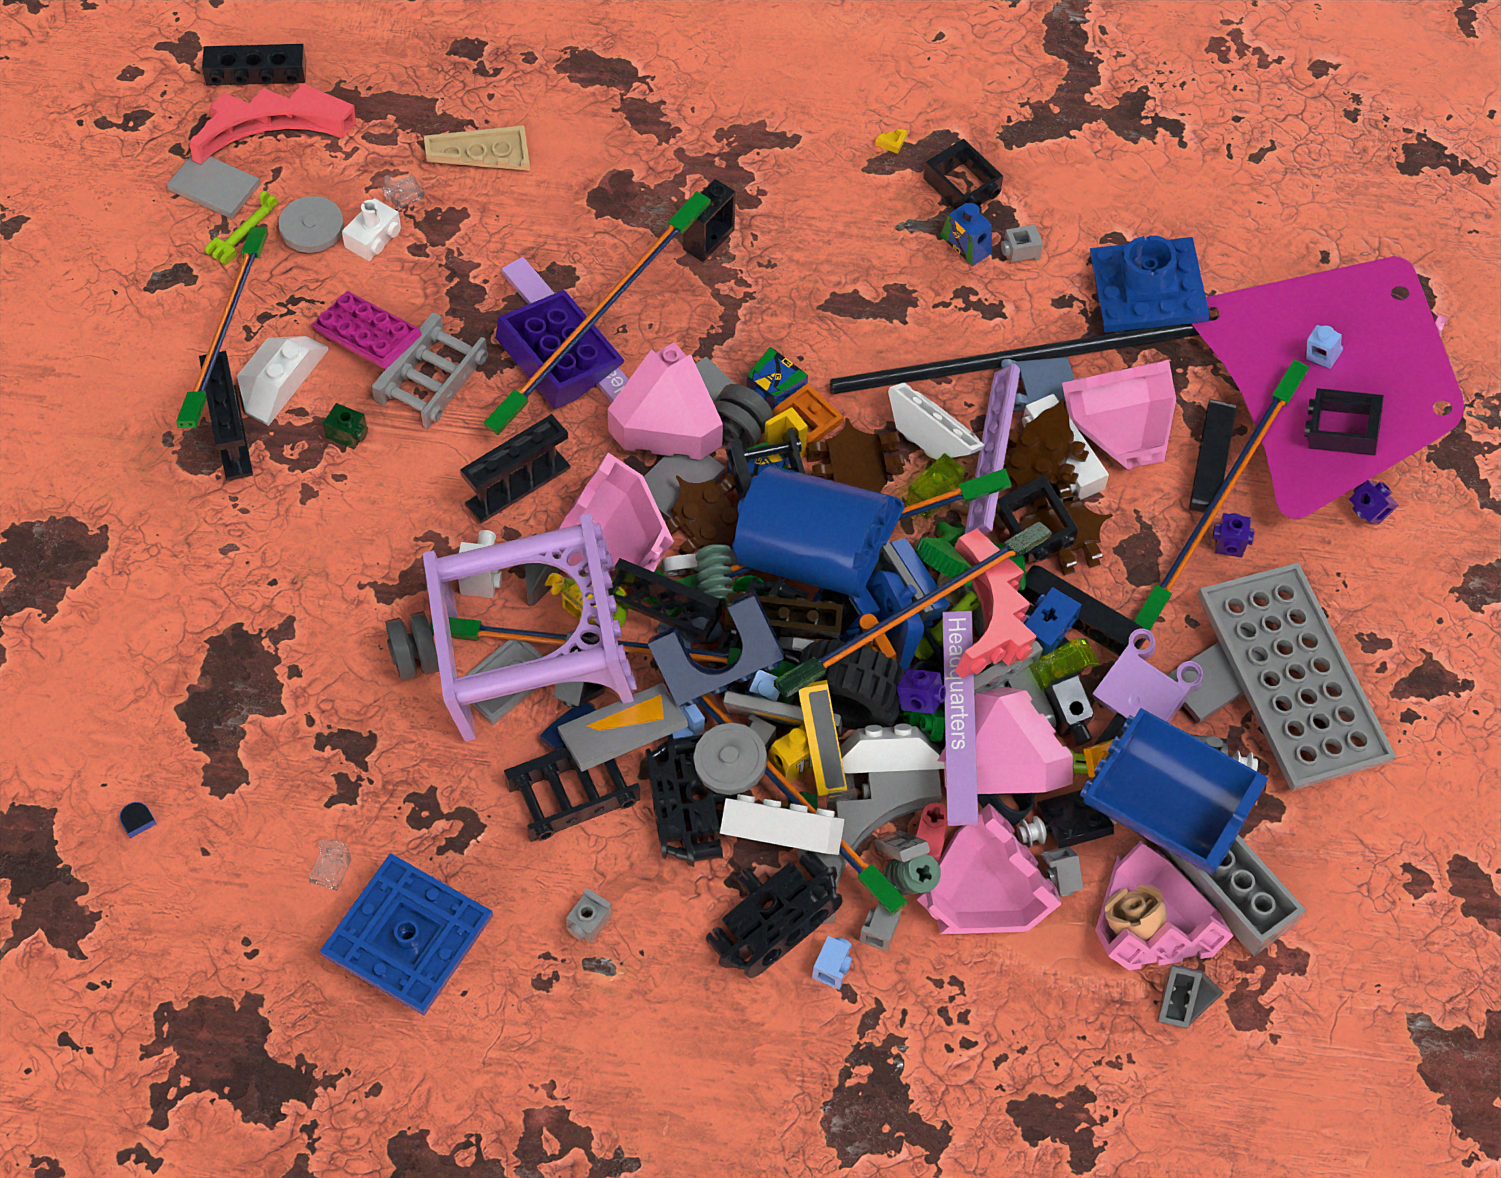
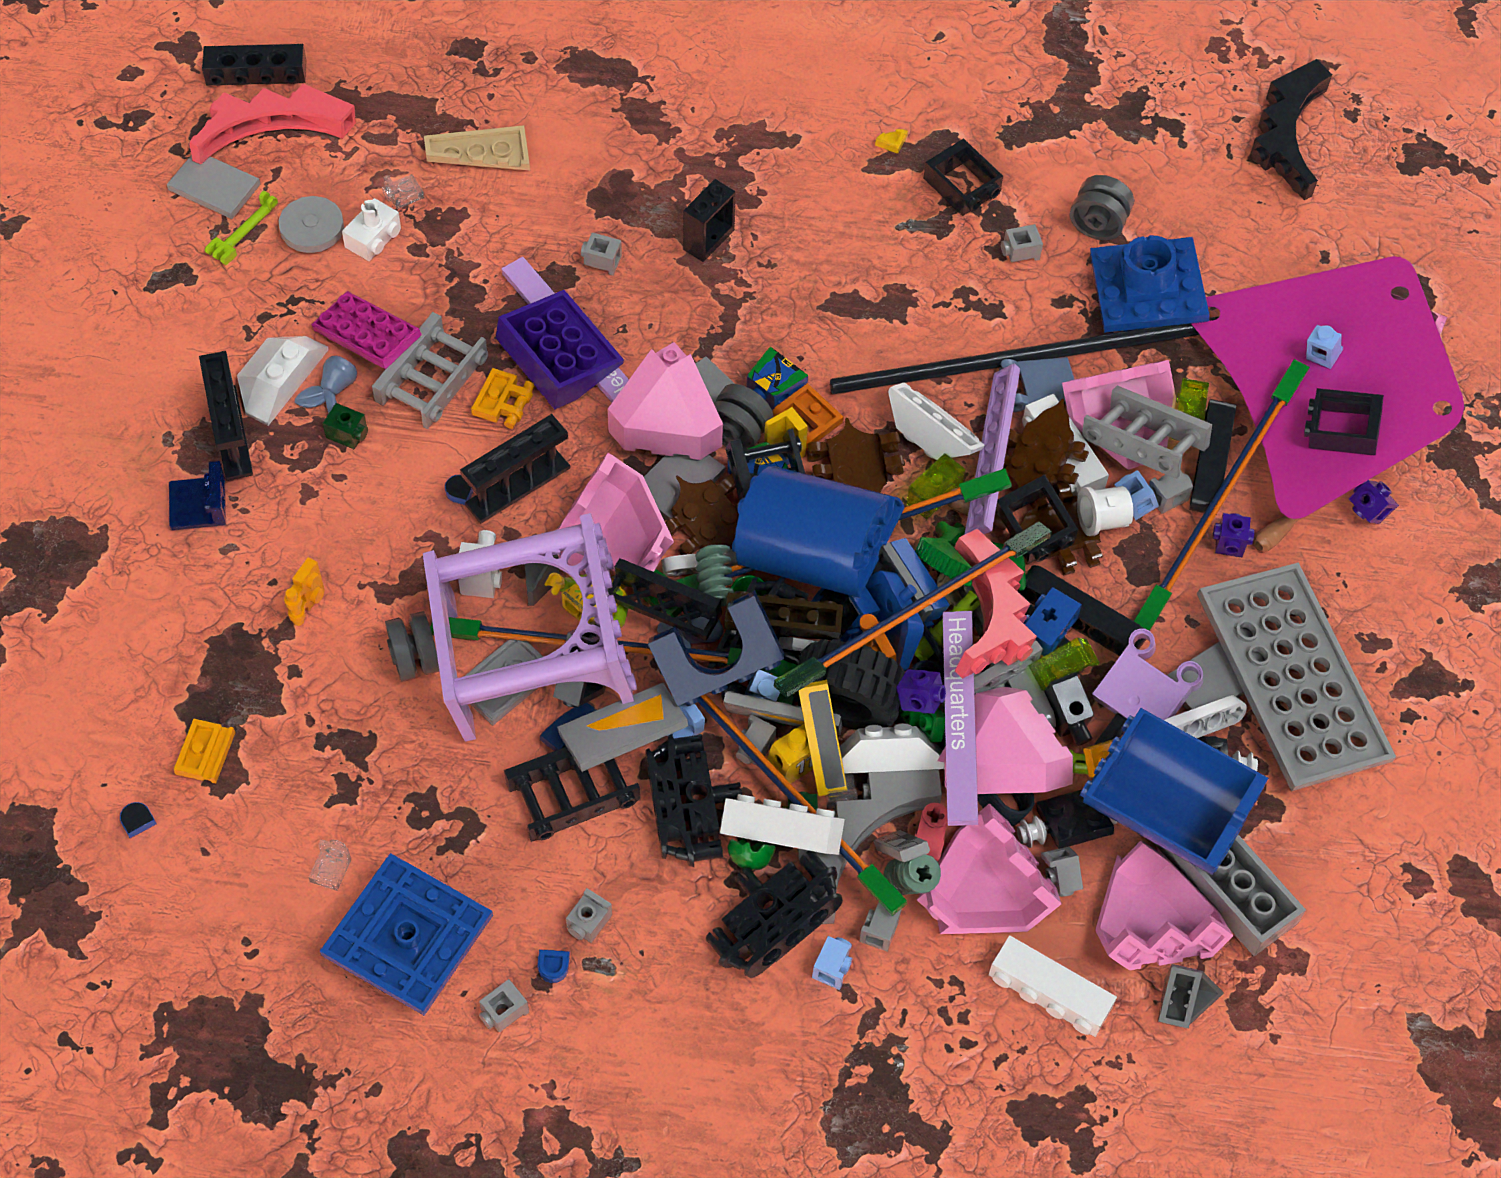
(195, 400): piece -> none
(198, 501): none -> clear blue bracket
(204, 751): none -> light orange plate
(305, 591): none -> light orange plate
(336, 376): none -> sand blue piece
(458, 489): none -> black tile
(495, 395): none -> light orange plate
(505, 997): none -> light grey brick
(515, 400): piece -> none
(553, 965): none -> blue tile
(602, 252): none -> light grey brick
(730, 758): light grey wheel -> none
(751, 857): none -> green hair
(968, 233): blue torso -> none
(1052, 986): none -> white brick
(1102, 207): none -> dark grey wheel
(1104, 509): none -> white piece
(1138, 911): light nougat cylinder -> none
(1140, 492): none -> light blue brick
(1155, 416): none -> light grey fence
(1171, 491): none -> light grey brick
(1192, 398): none -> clear neon green panel
(1210, 717): none -> white beam
(1273, 533): none -> nougat piece
(1278, 143): none -> black arch

